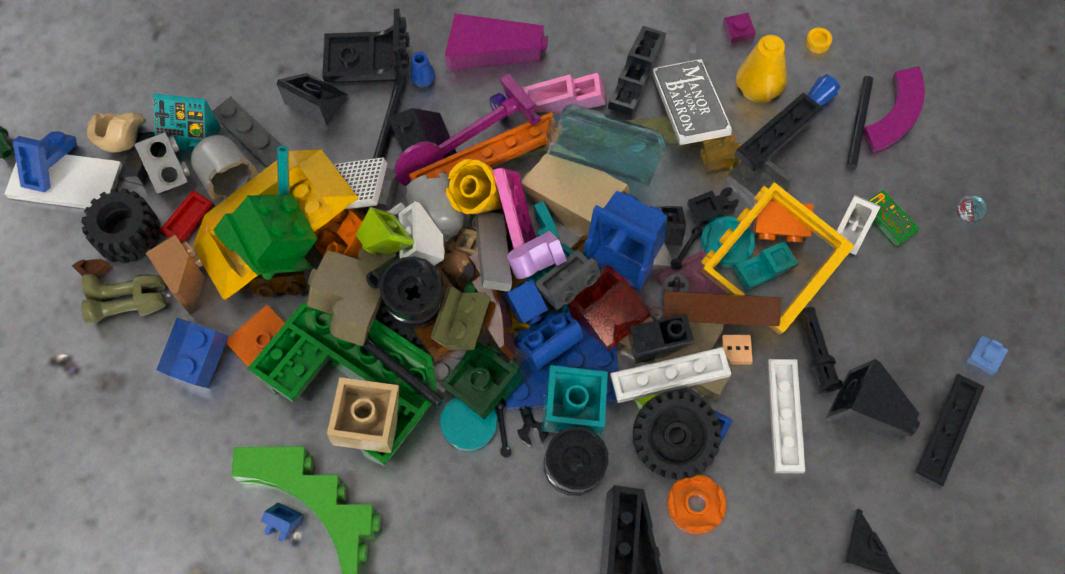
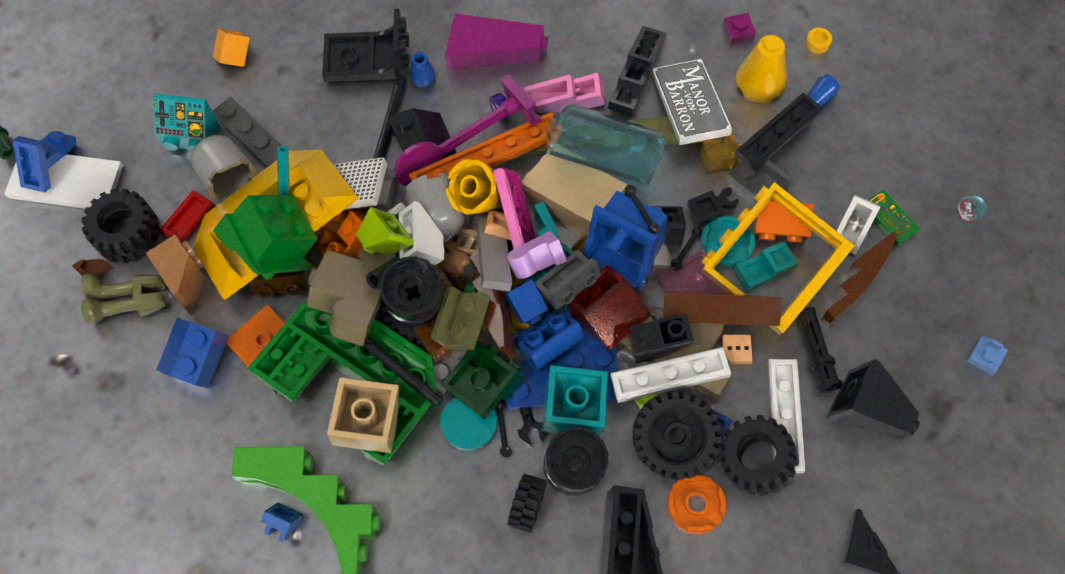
(114, 131): tan hair -> none
(133, 167): black slope -> none
(155, 166): light grey brick -> none
(231, 47): none -> light orange panel
(311, 96): black slope -> none
(497, 225): none -> light nougat tile
(527, 502): none -> black tyre
(630, 191): none -> black hinge
(682, 283): dark grey bush -> none
(755, 431): none -> black tyre
(859, 123): black bar -> none
(862, 274): none -> reddish brown slope
(907, 107): magenta tile -> none
(948, 431): black tile -> none

